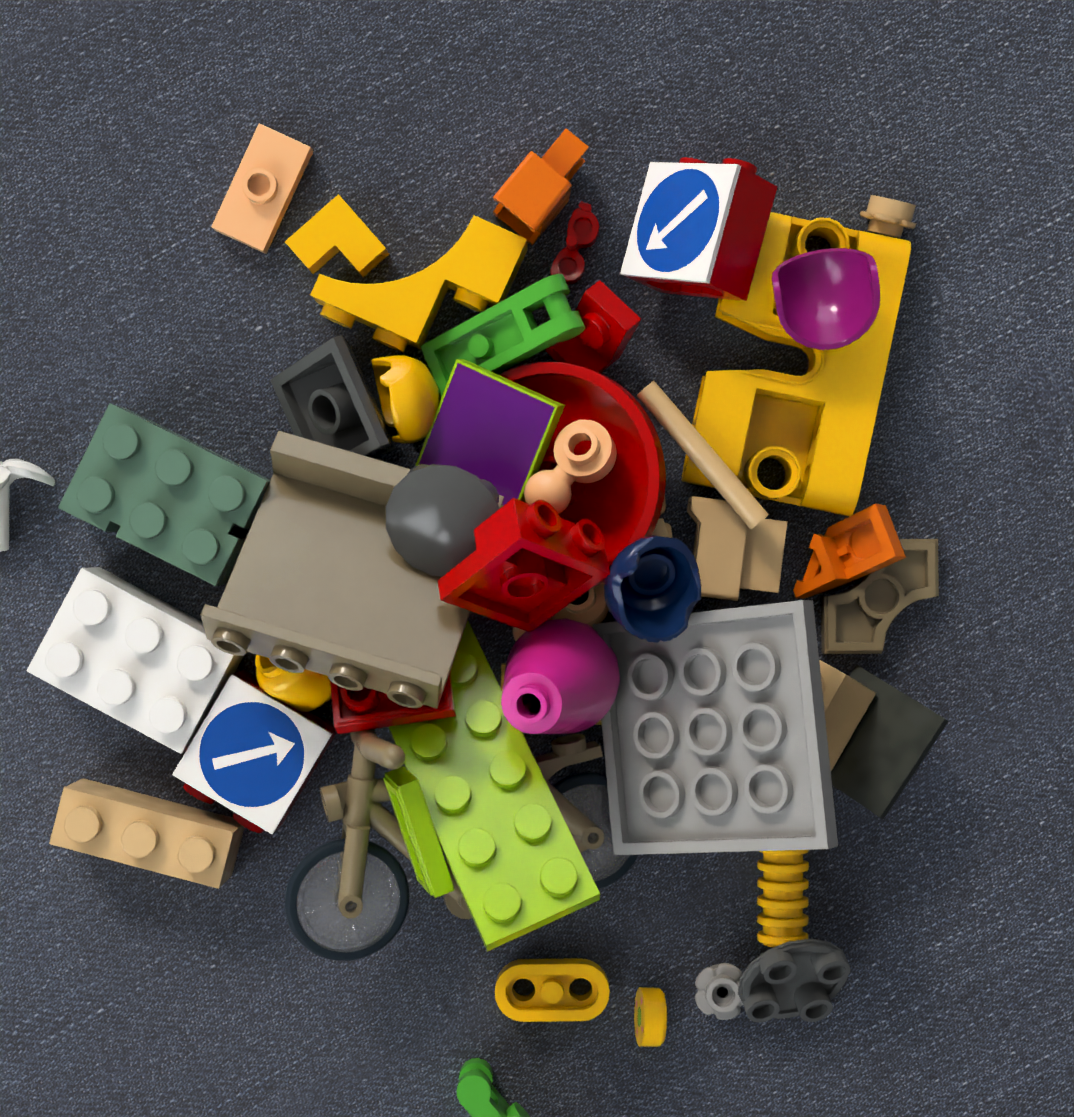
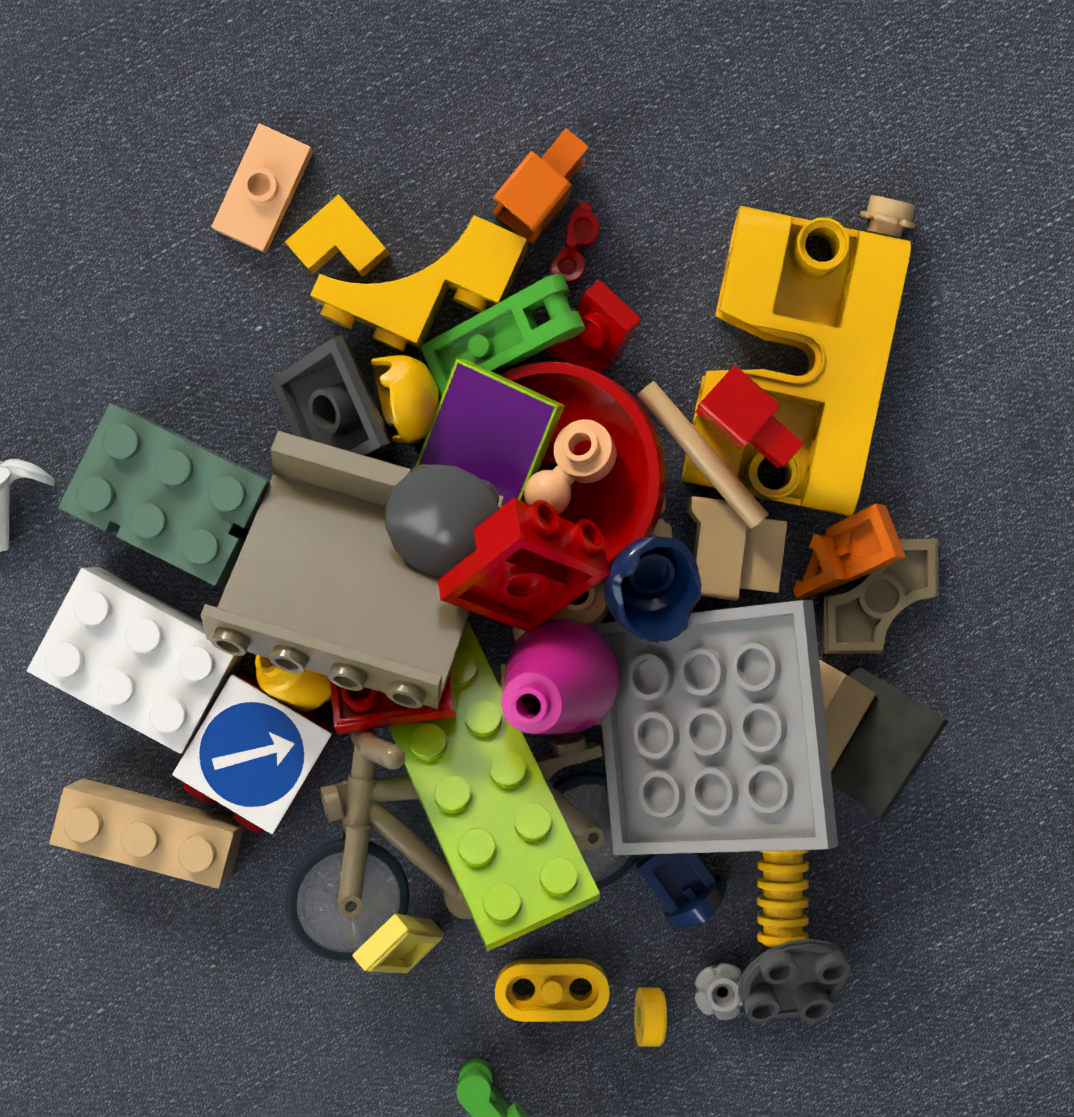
(398, 944): none -> light yellow tile
(418, 831): lime tile -> none
(683, 887): none -> dark blue tile
(699, 228): piece -> none
(745, 415): none -> red piece
(827, 296): magenta helmet -> none

